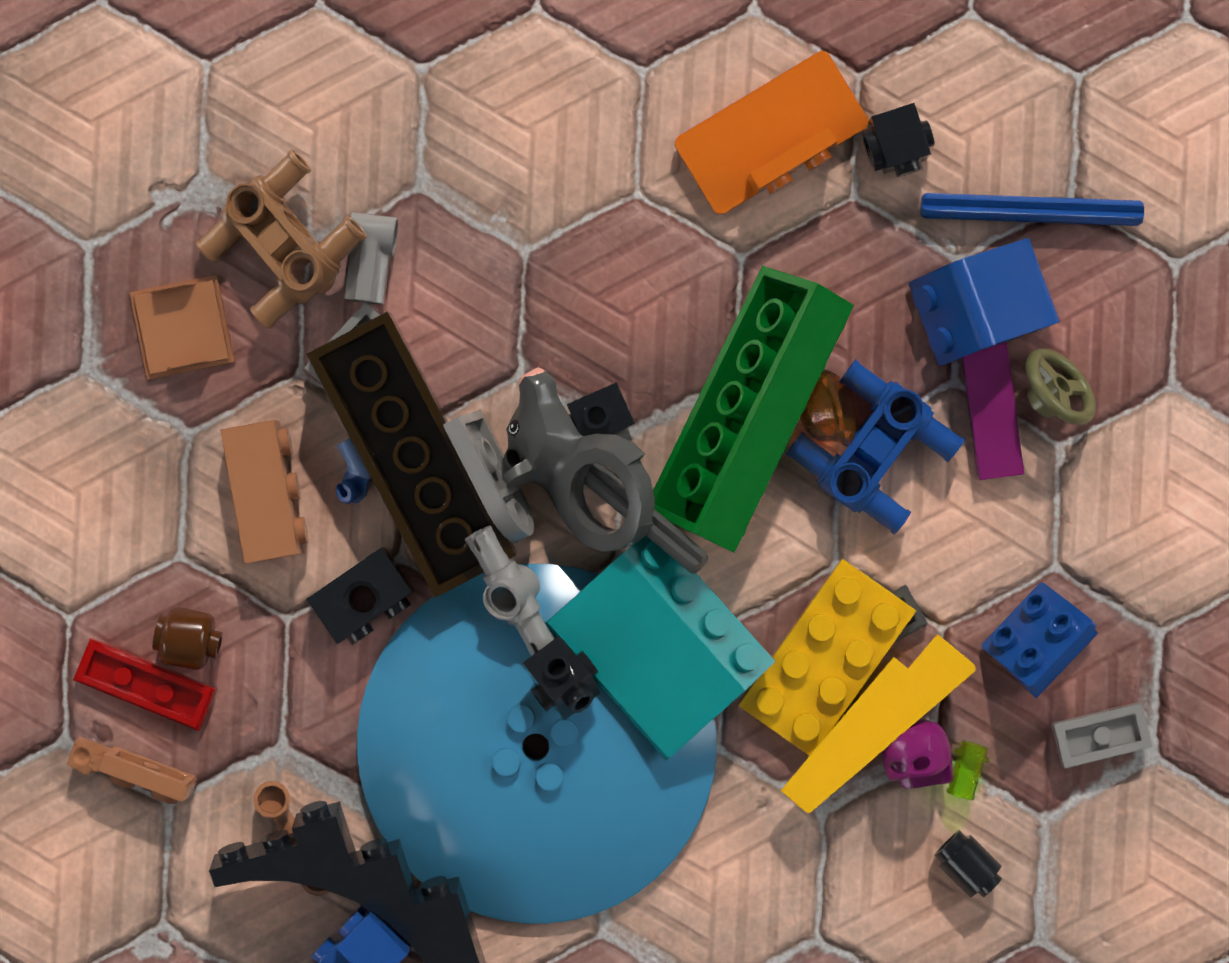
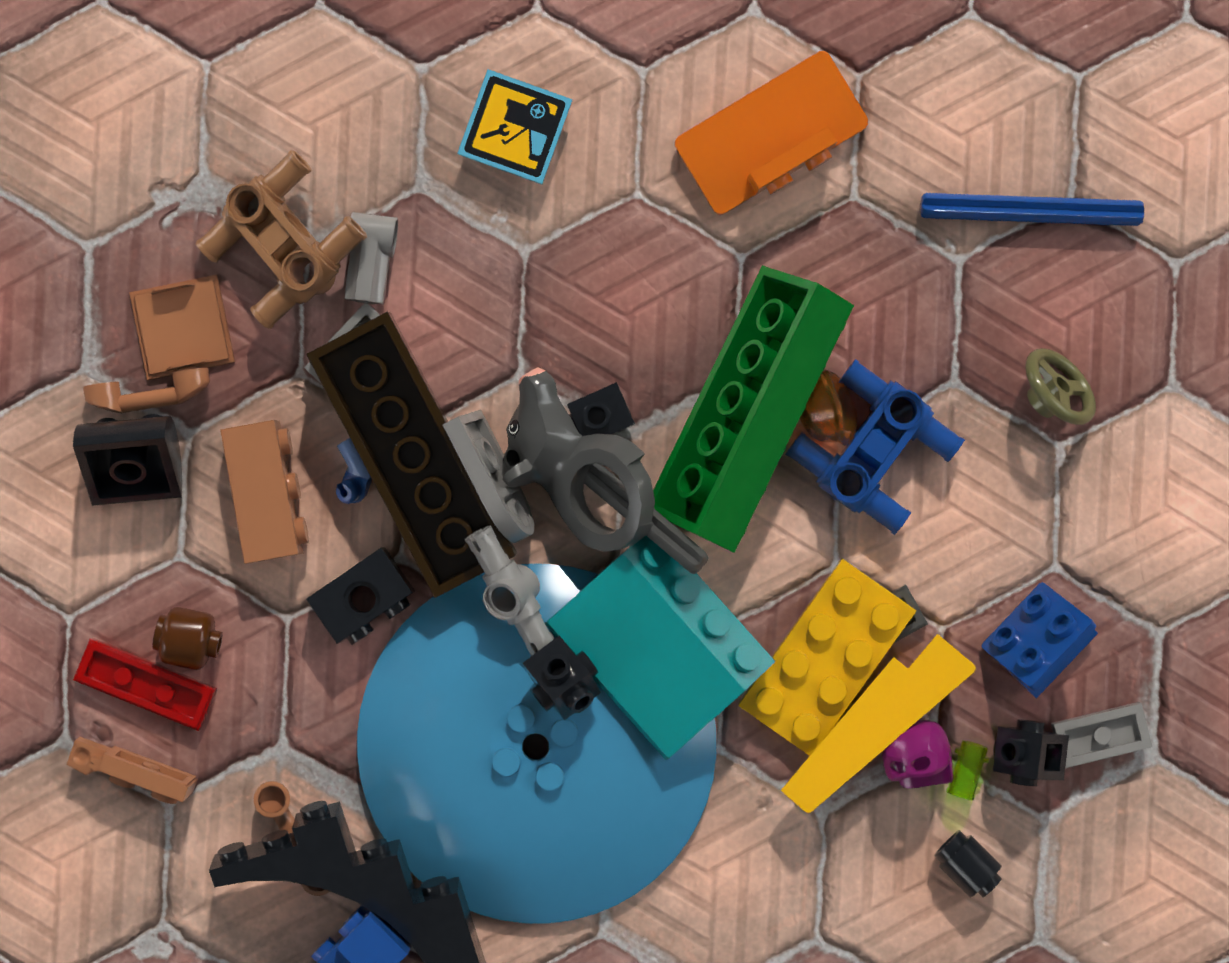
(129, 459): none -> black brick
(186, 386): none -> nougat bar
(514, 126): none -> piece
(898, 141): black brick -> none
(983, 301): blue piece -> none
(992, 413): magenta tile -> none
(1030, 753): none -> black brick

